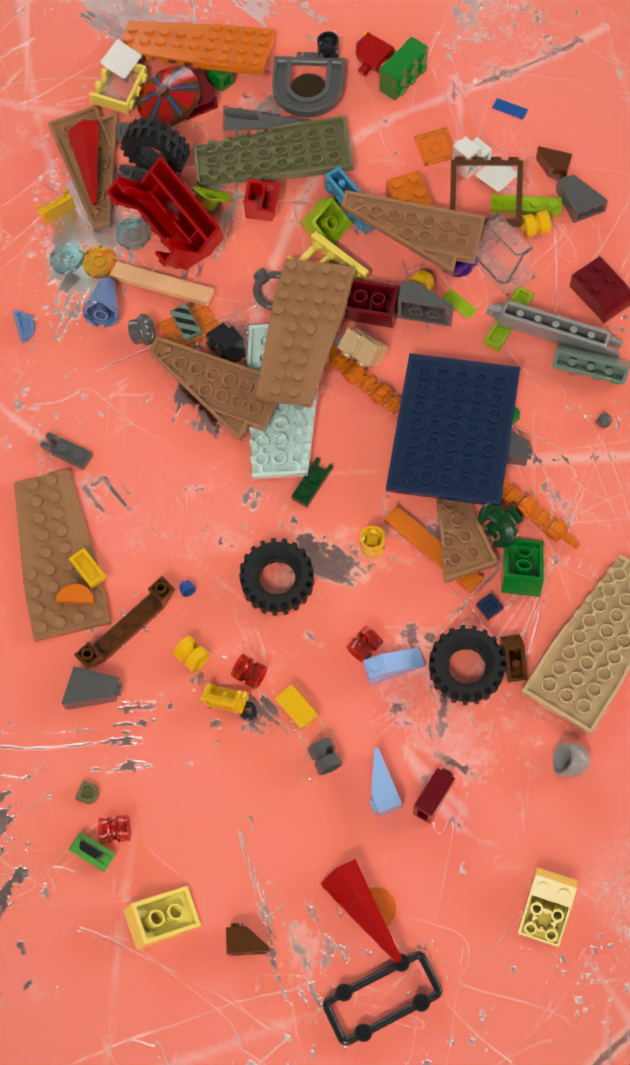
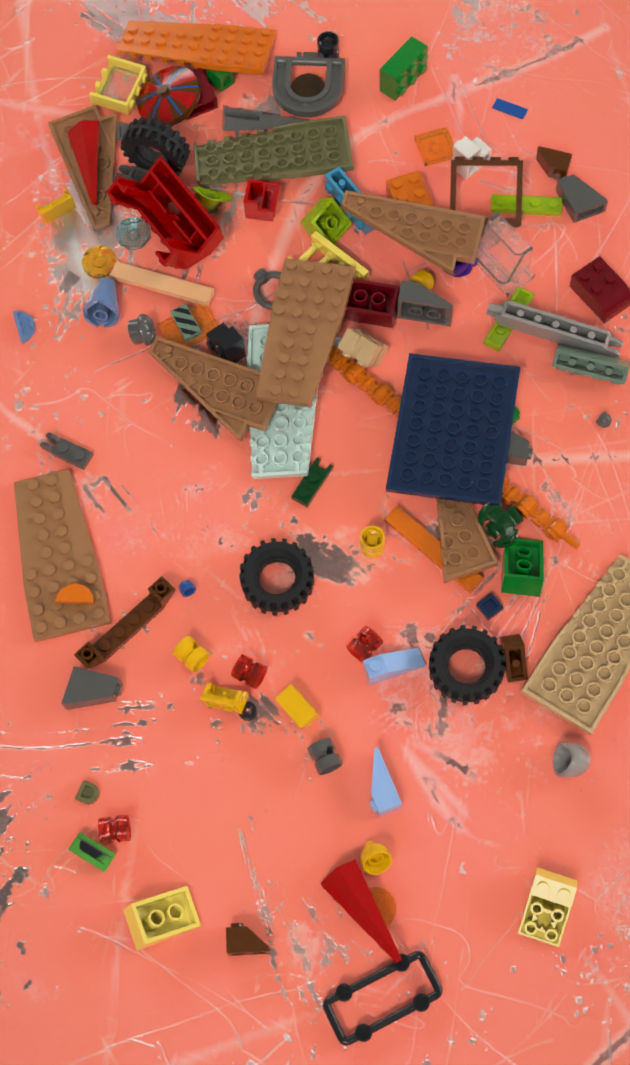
(66, 258): clear light blue tile -> none
(87, 568): yellow tile -> none
(120, 59): white sticker -> none
(372, 53): red torso -> none
(375, 858): none -> yellow helmet
(433, 795): dark red slope -> none
(459, 303): lime sticker -> none
(497, 176): white sticker -> none
(536, 224): yellow wheel -> none

